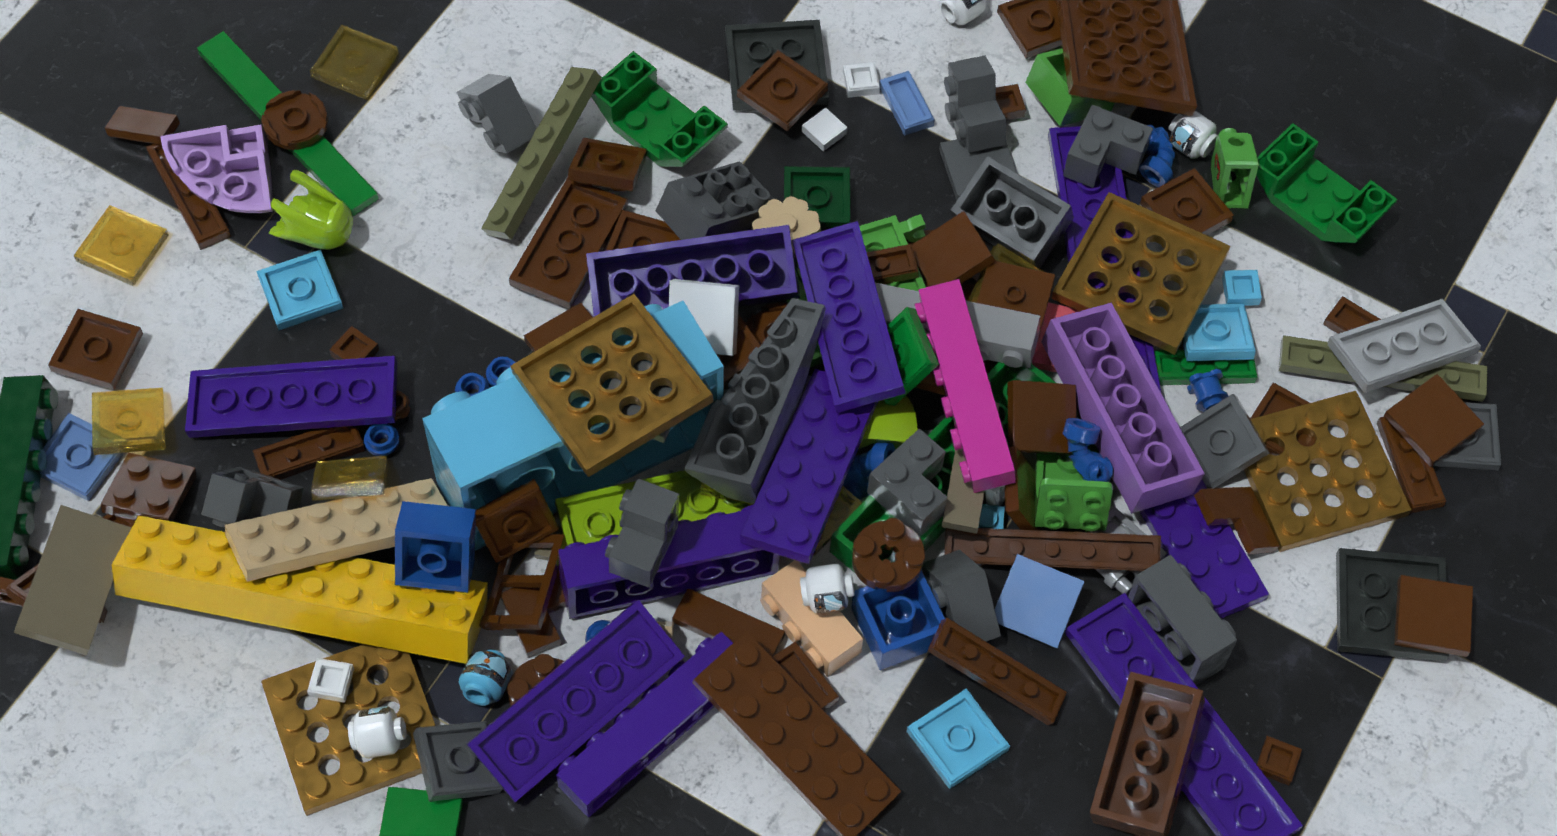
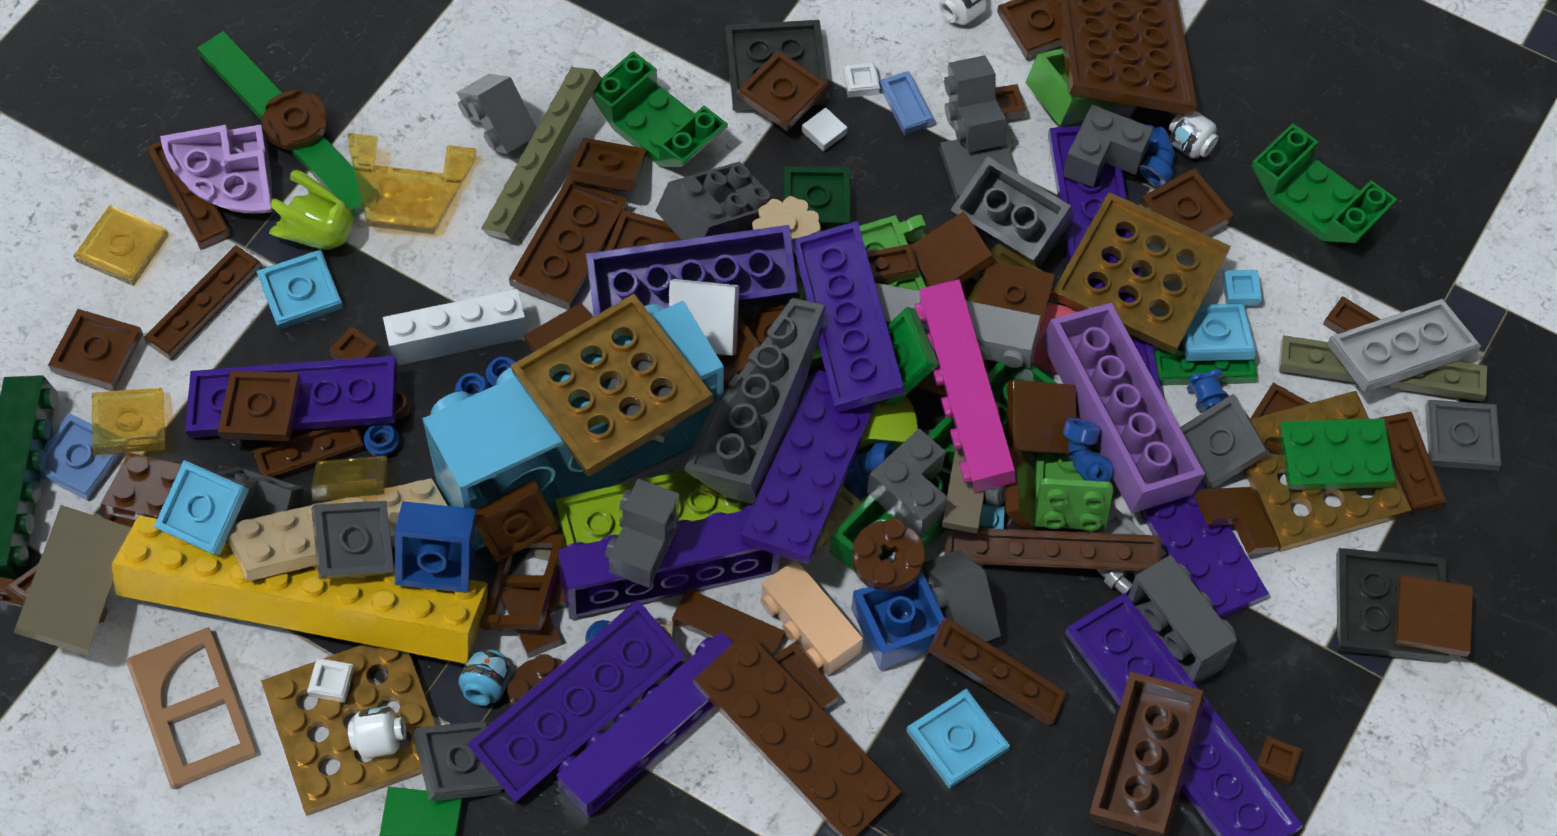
(141, 125): reddish brown tile -> none
(150, 674): none -> medium nougat window
(201, 507): none -> medium azure tile
(202, 302): none -> reddish brown tile
(259, 405): none -> reddish brown plate
(352, 539): none -> dark grey plate
(354, 62): clear yellow tile -> none
(402, 196): none -> clear yellow wing
(455, 327): none -> white brick
(826, 588): white head -> none
(1037, 601): medium blue tile -> none
(1236, 154): bright green torso -> none
(1336, 454): none -> green plate
(1433, 420): reddish brown tile -> none

